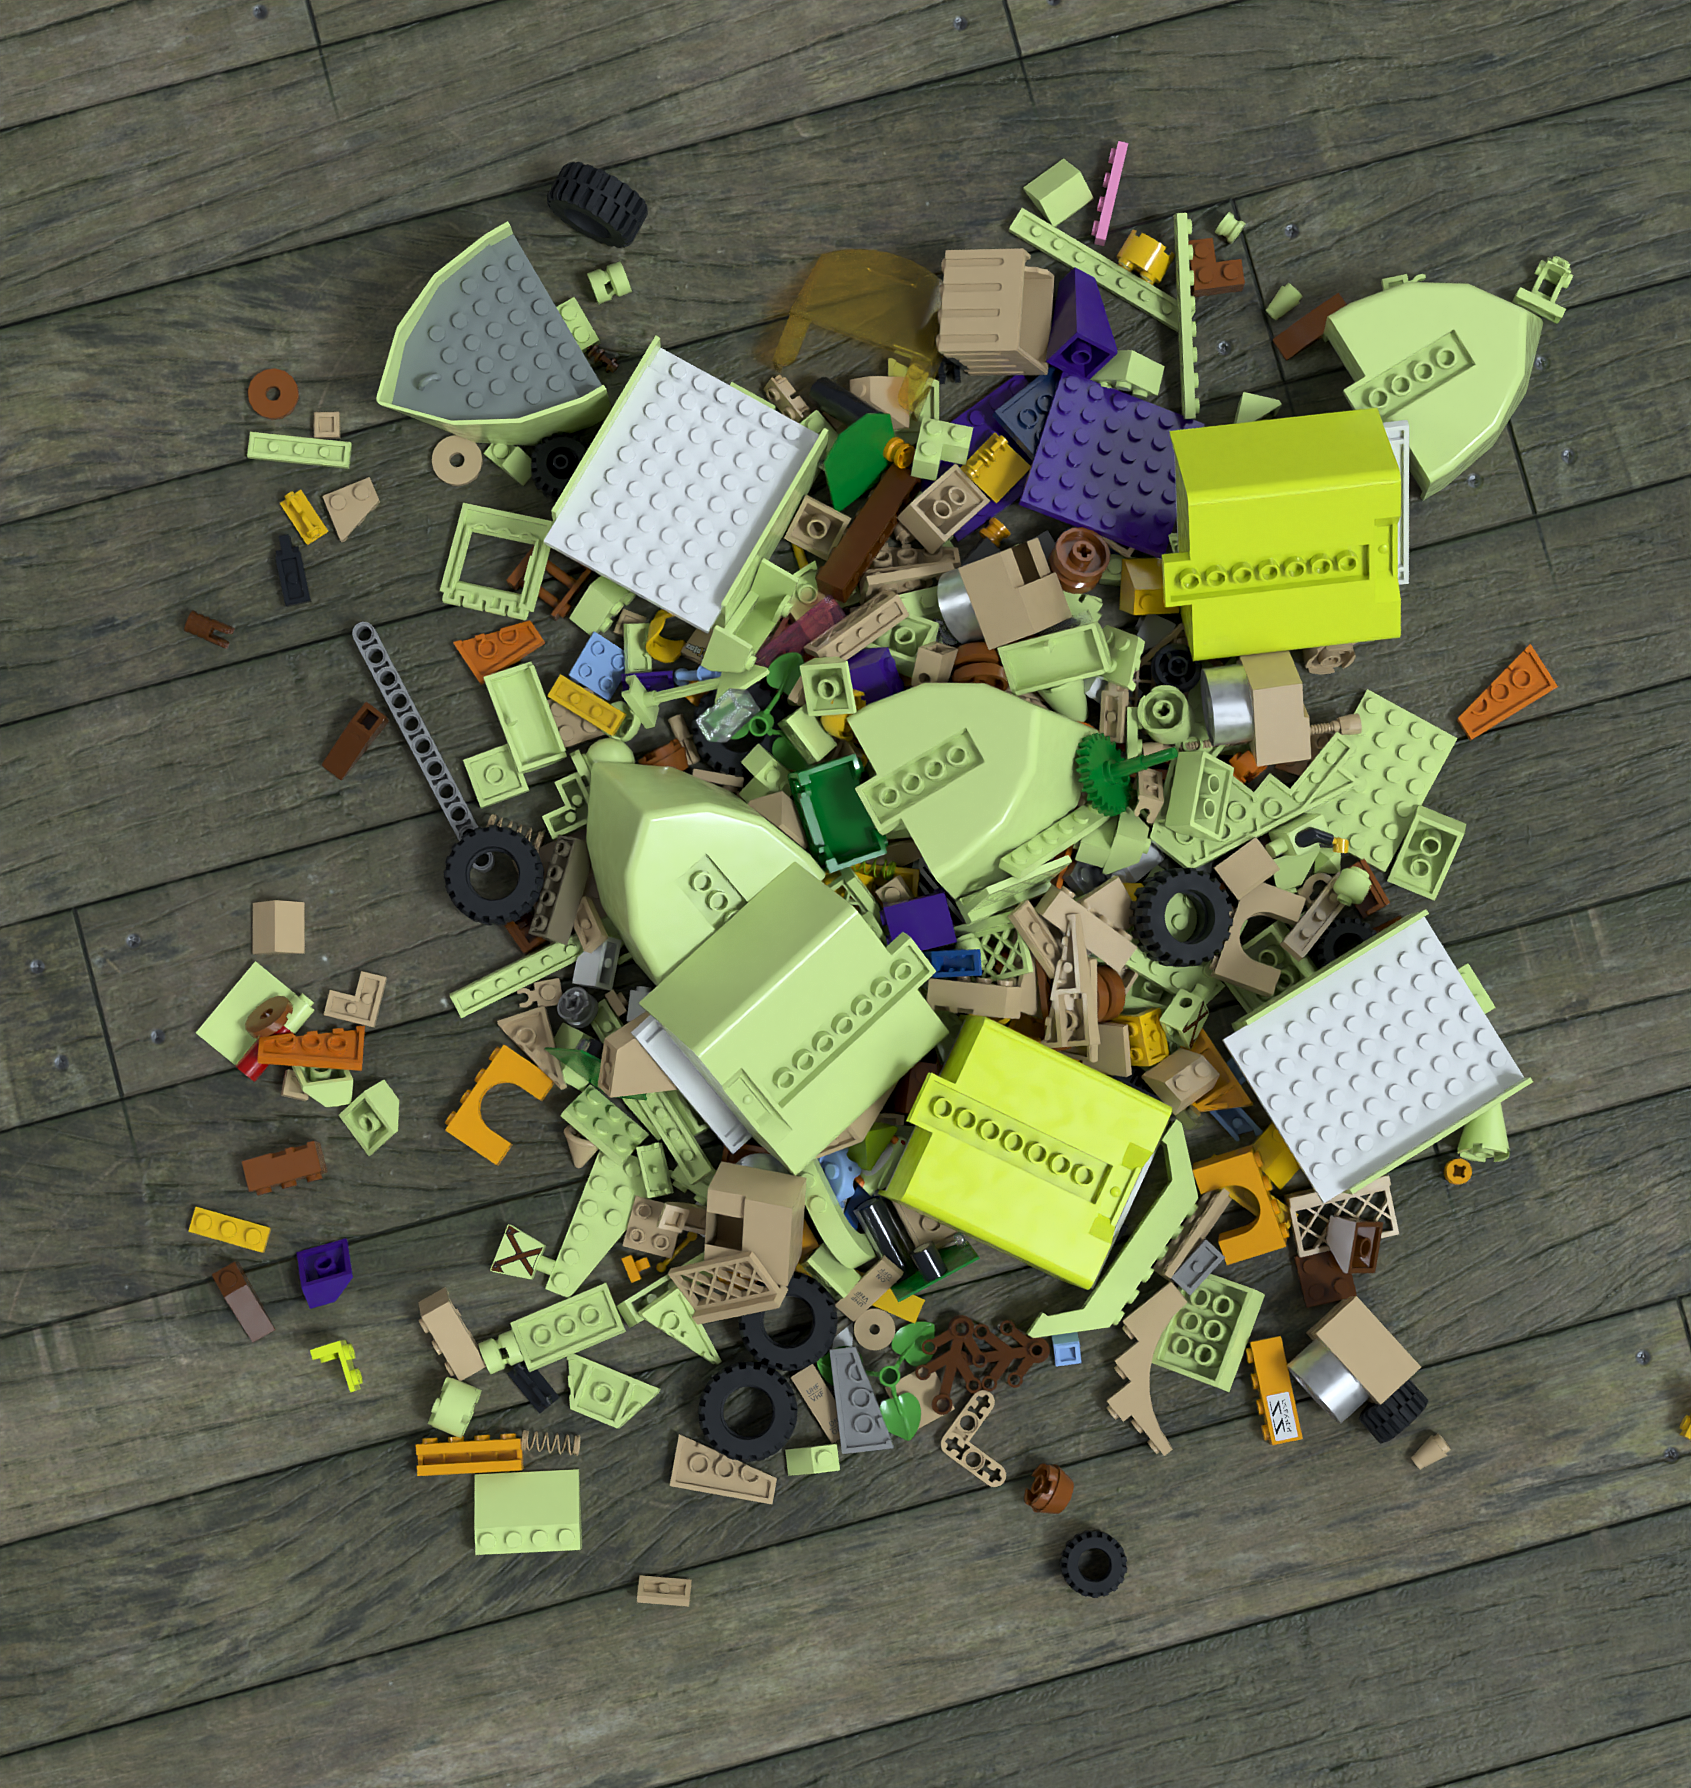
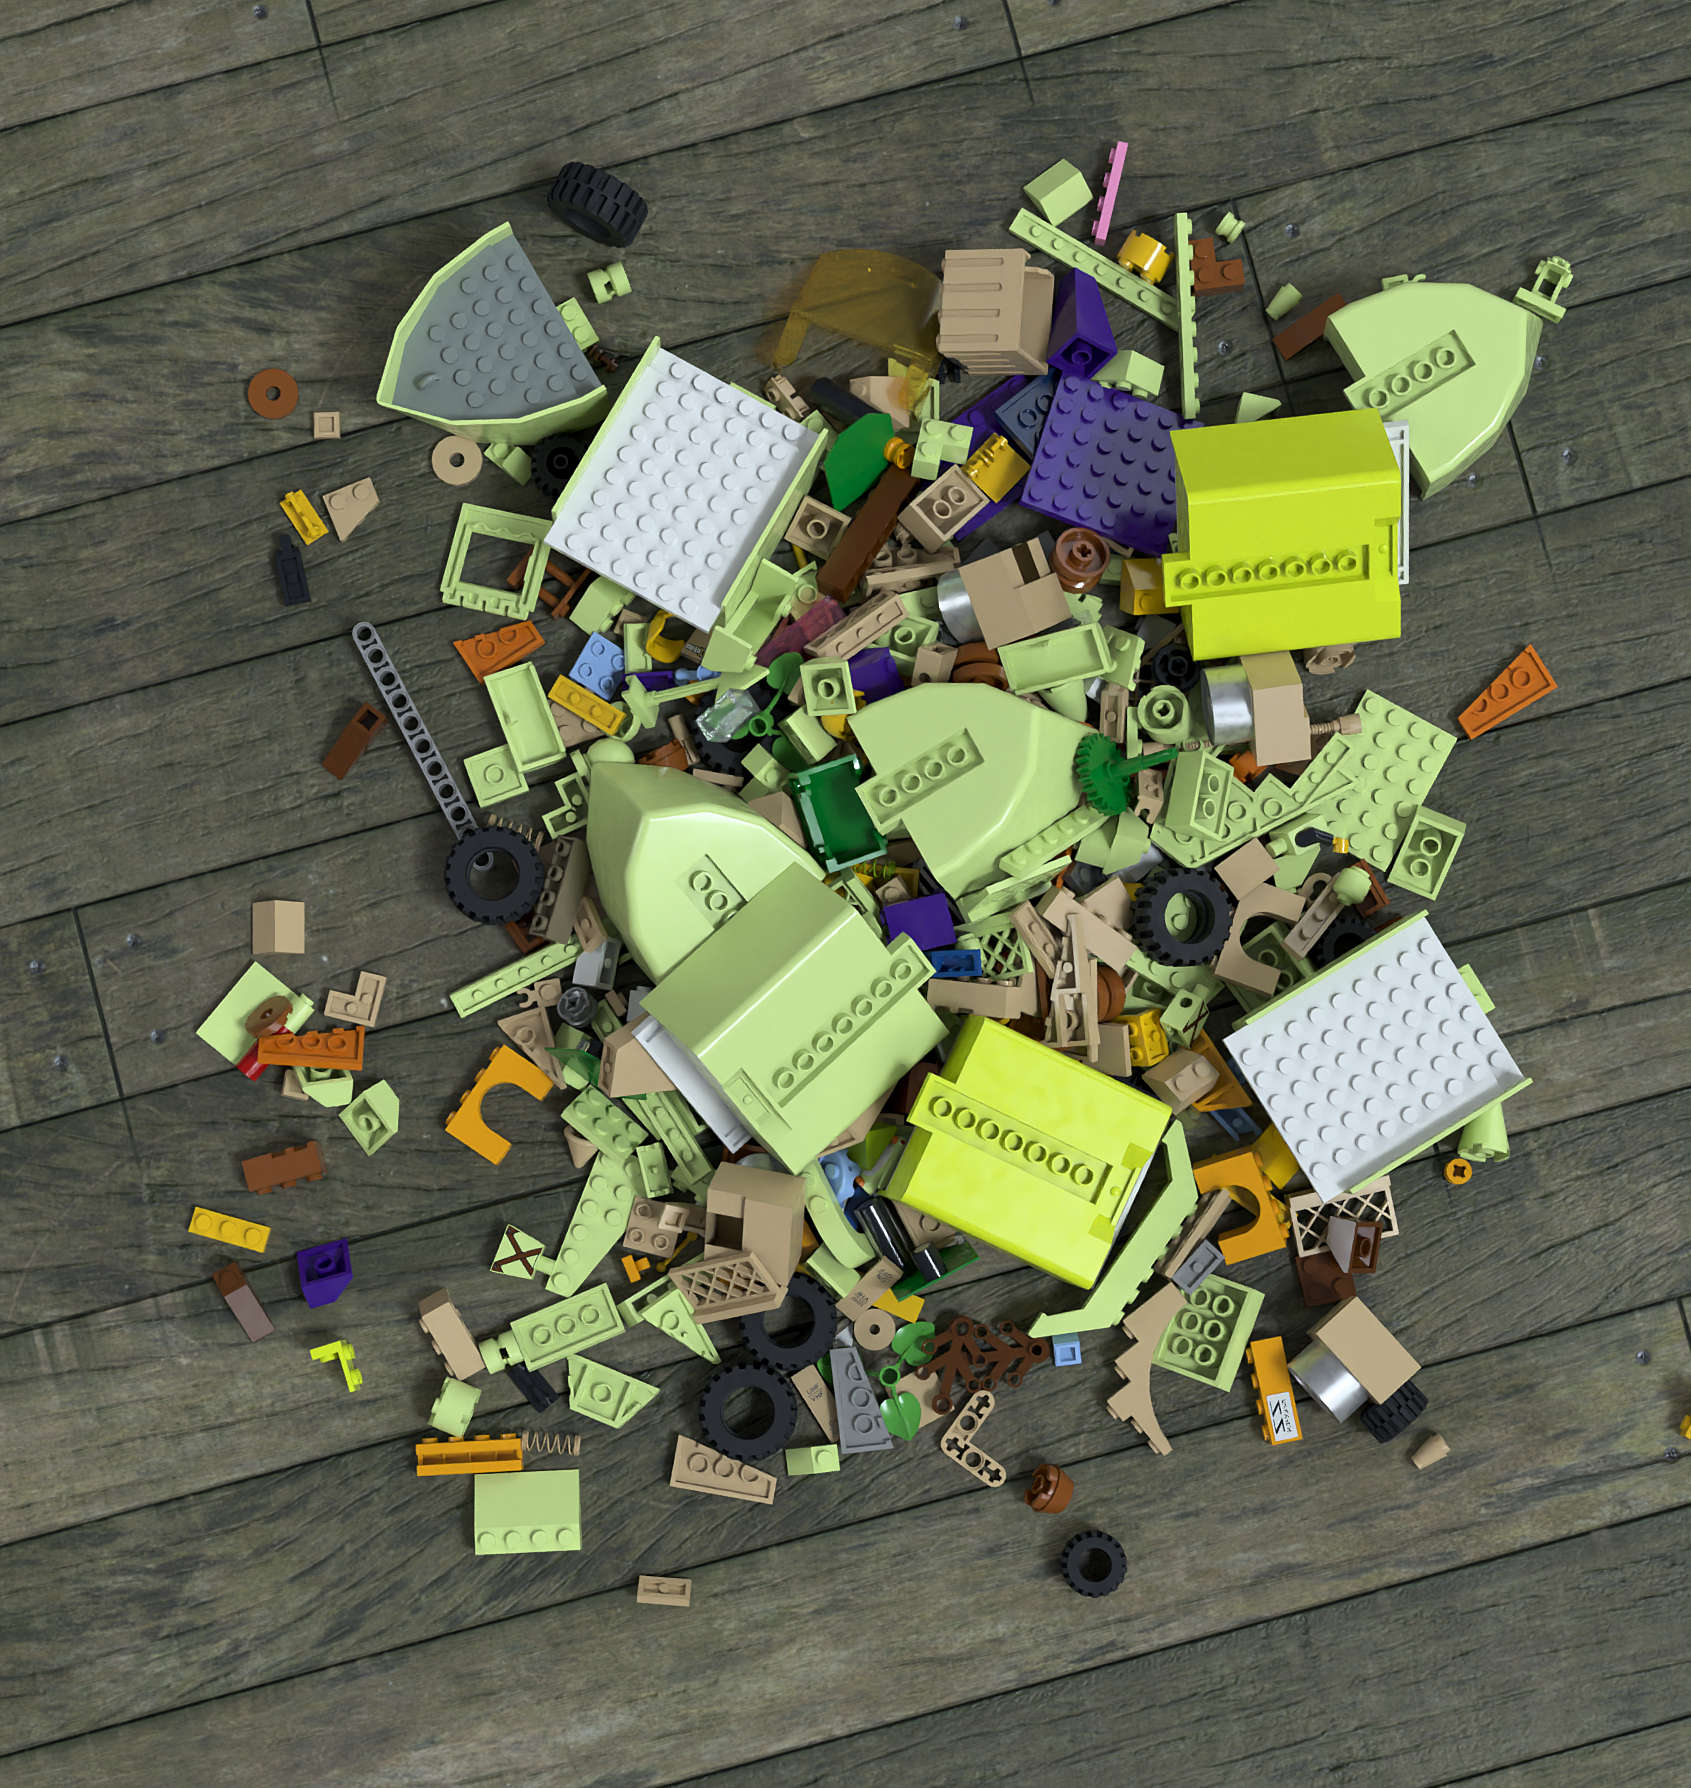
(204, 628): reddish brown hinge -> none
(299, 450): yellowish green tile -> none
(995, 532): light orange wheel -> none
(1327, 861): yellowish green slope -> none

